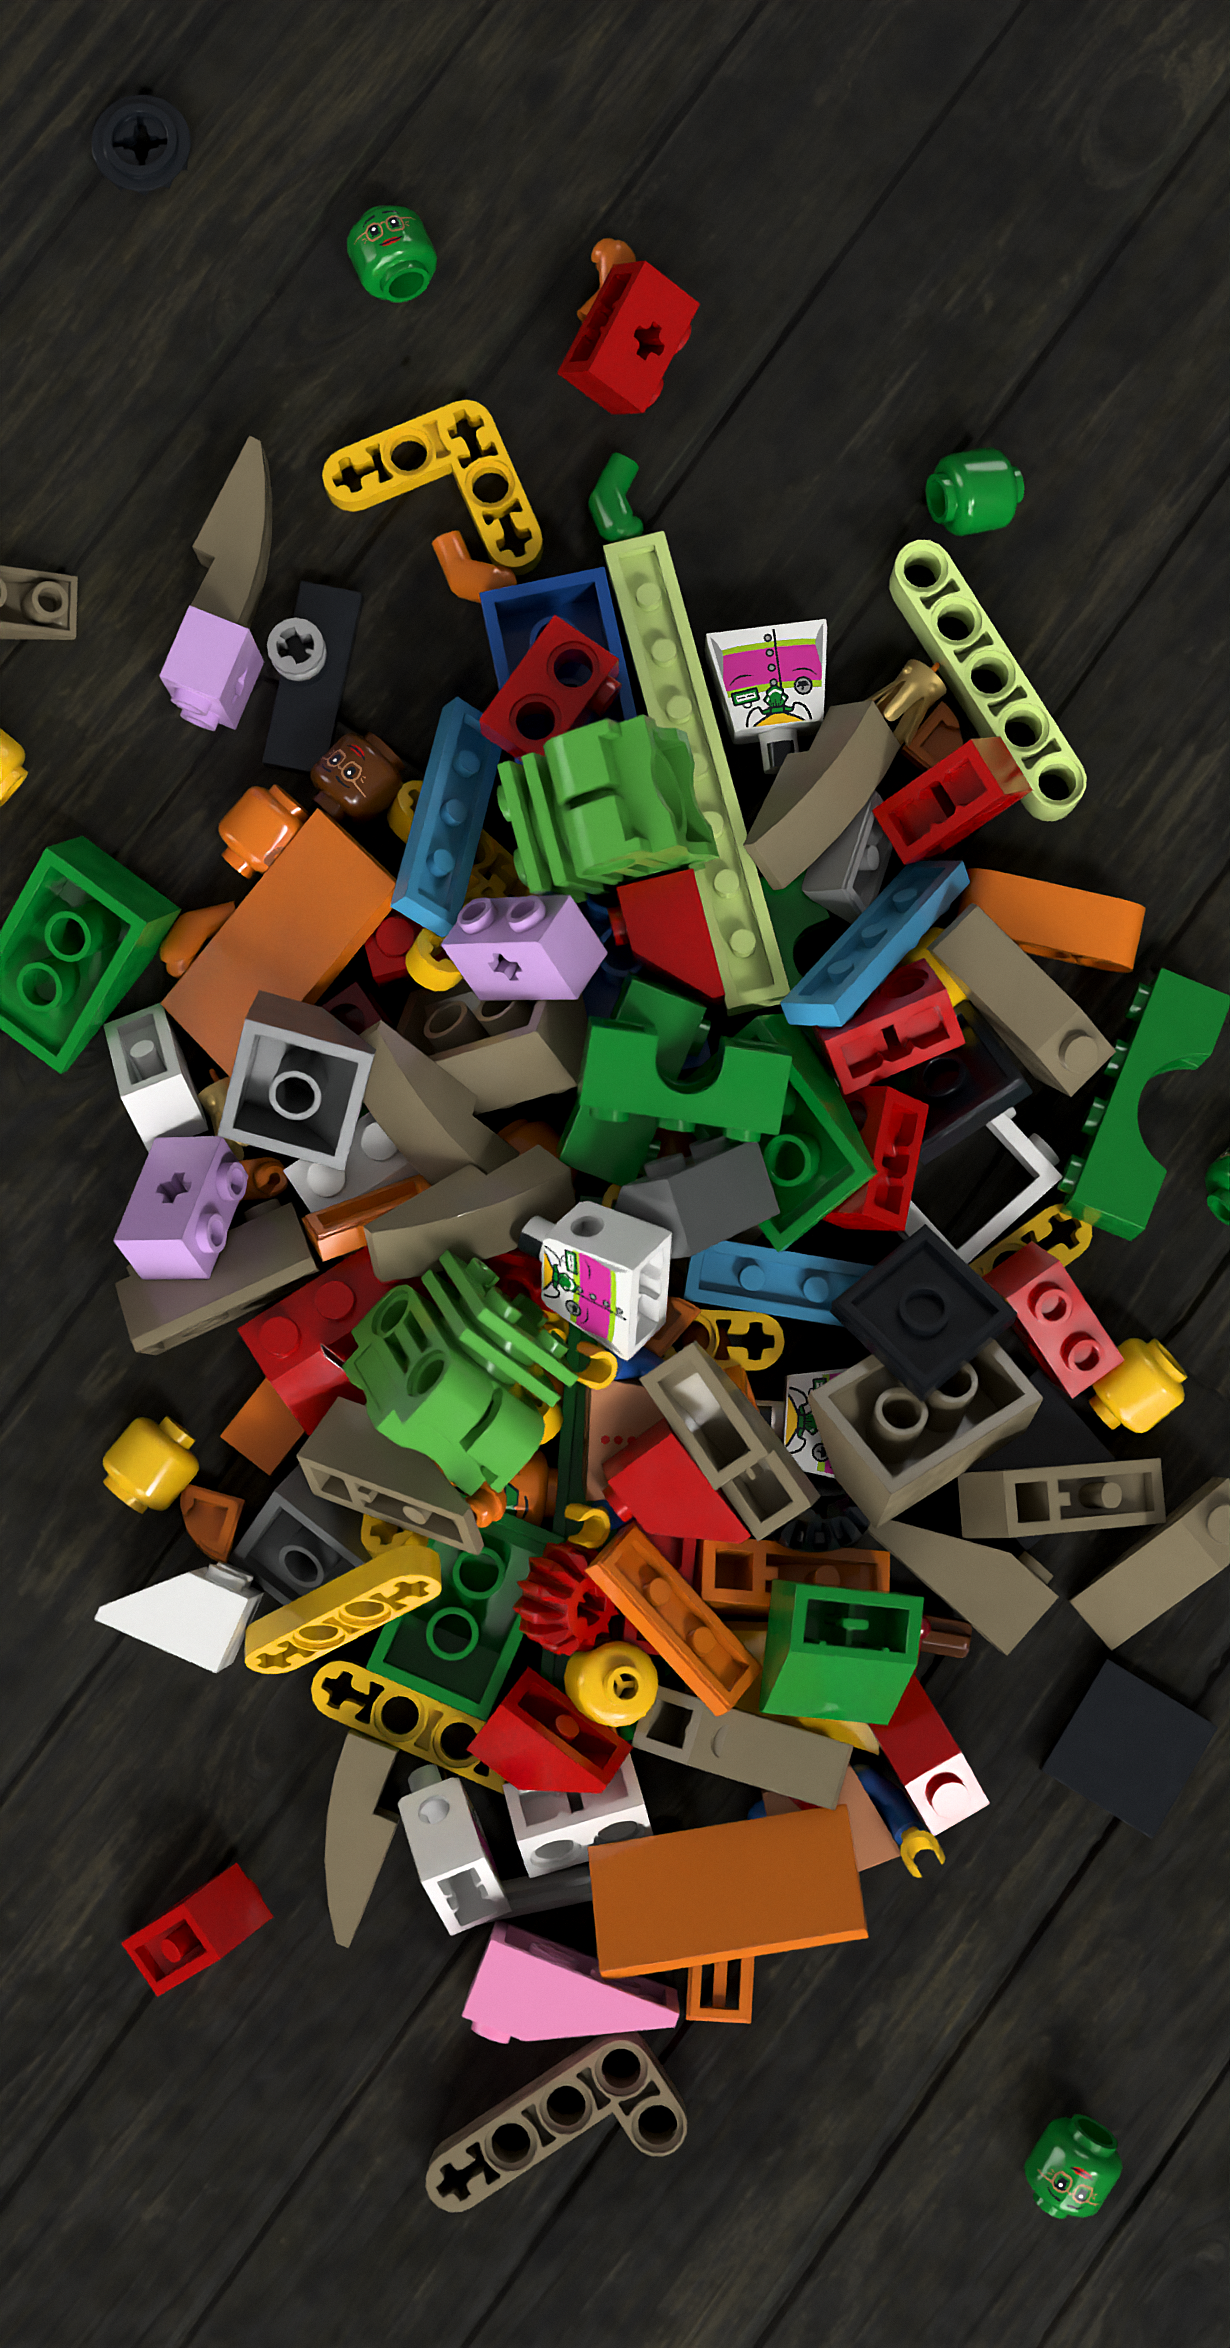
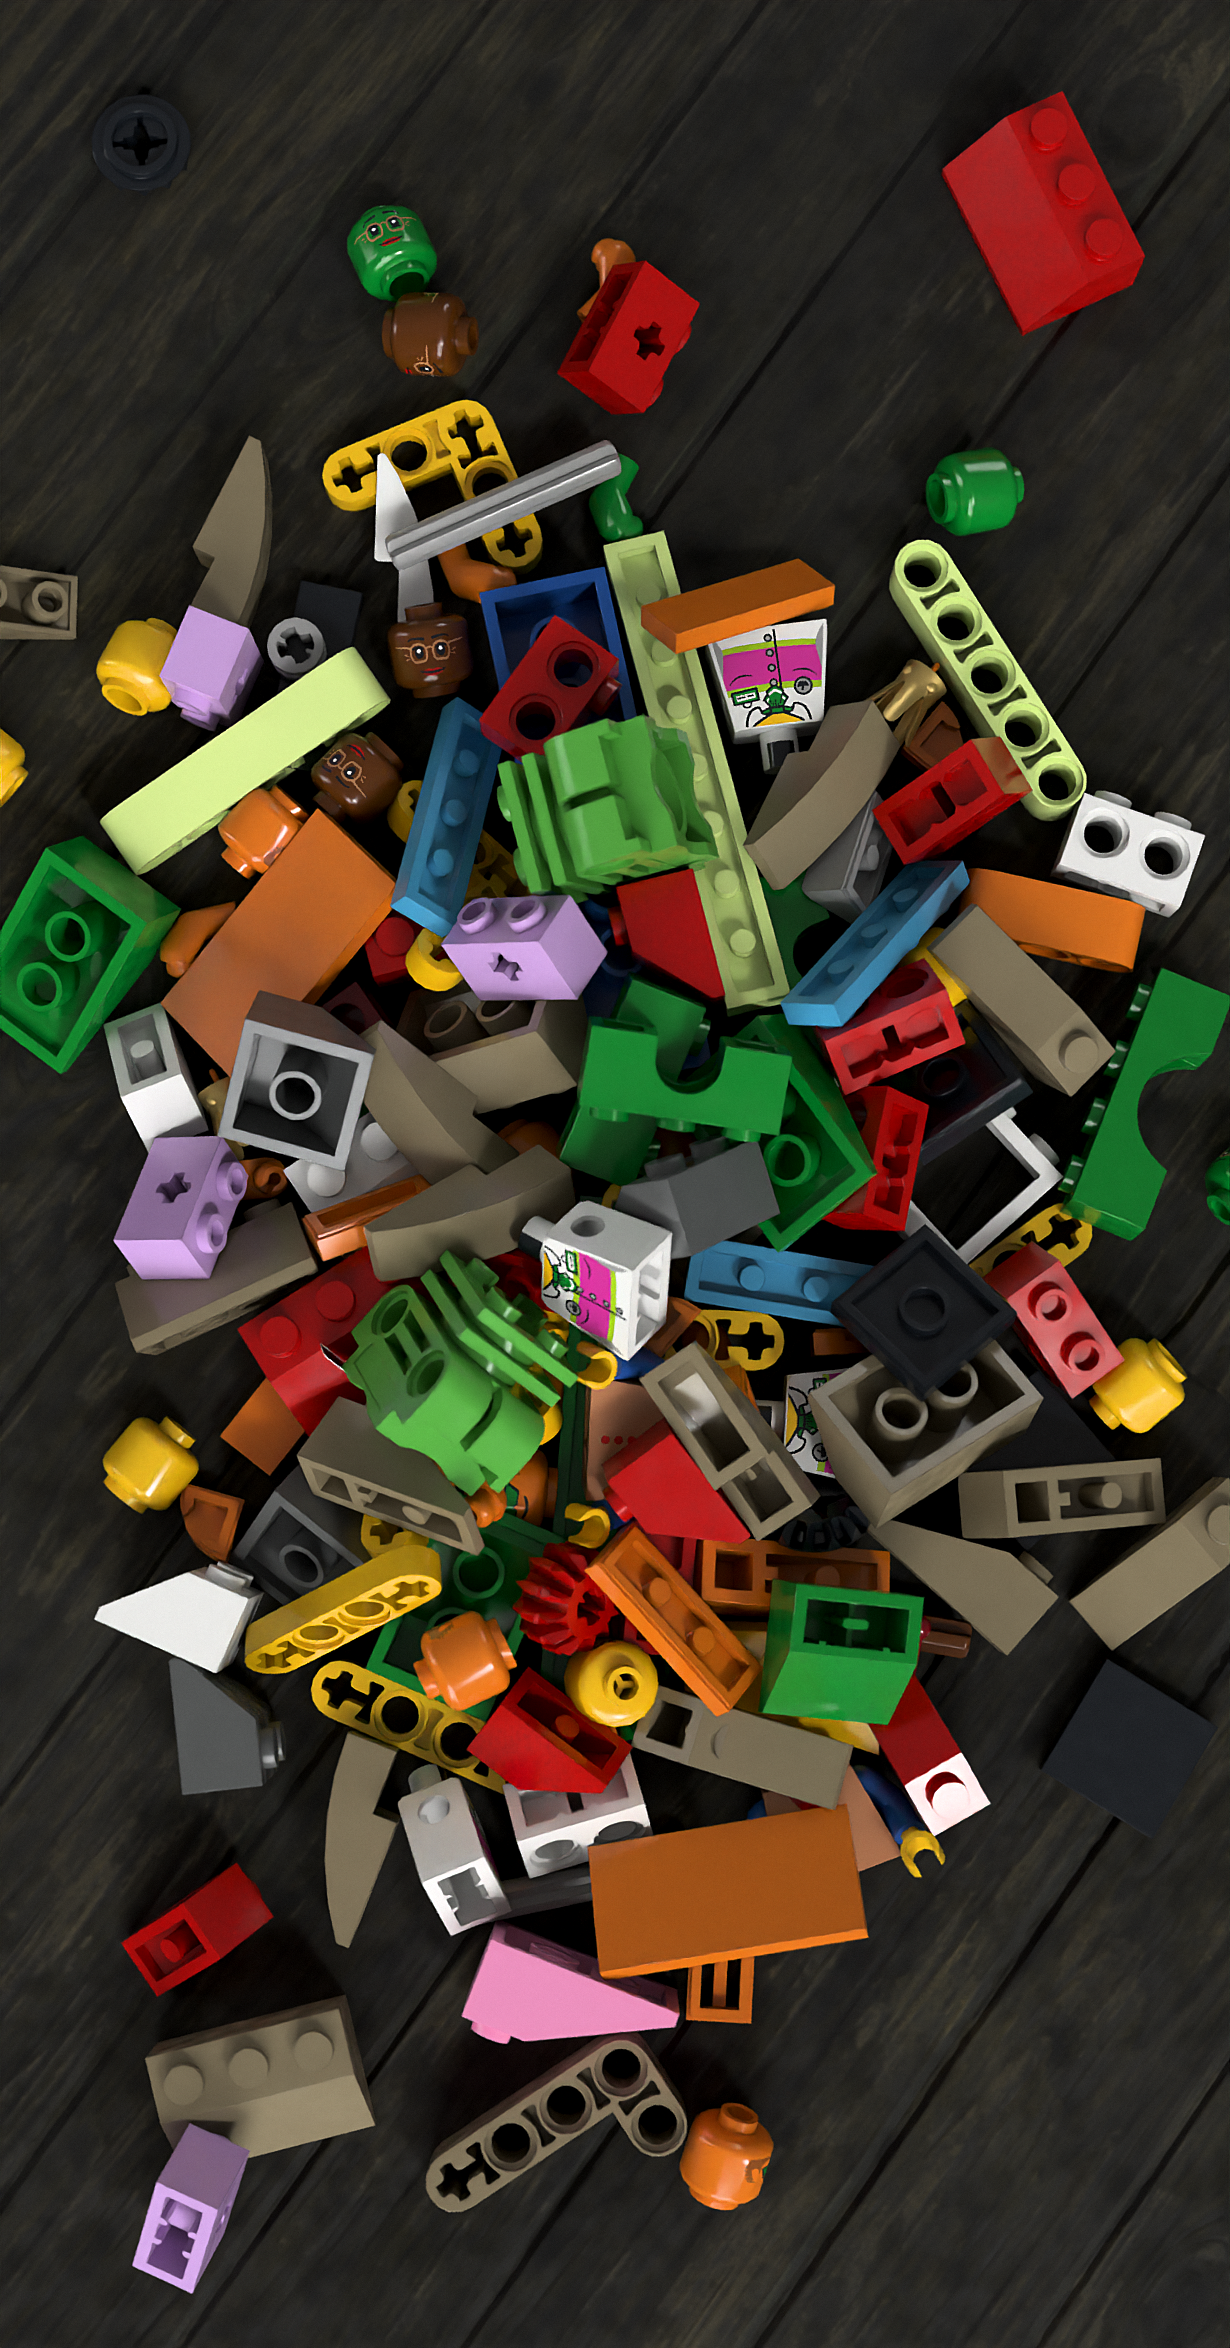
(133, 664): none -> yellow head
(190, 2207): none -> lavender brick
(222, 1731): none -> dark grey slope
(247, 755): none -> yellowish green beam
(265, 2079): none -> dark tan slope
(393, 514): none -> white sticker
(429, 334): none -> reddish brown head
(430, 651): none -> reddish brown head
(464, 1661): none -> orange head
(503, 505): none -> light grey axle
(726, 2156): none -> orange head
(737, 606): none -> orange tile
(835, 1342): none -> orange tile
(1043, 214): none -> red slope
(1073, 2167): green head -> none
(1124, 869): none -> white brick

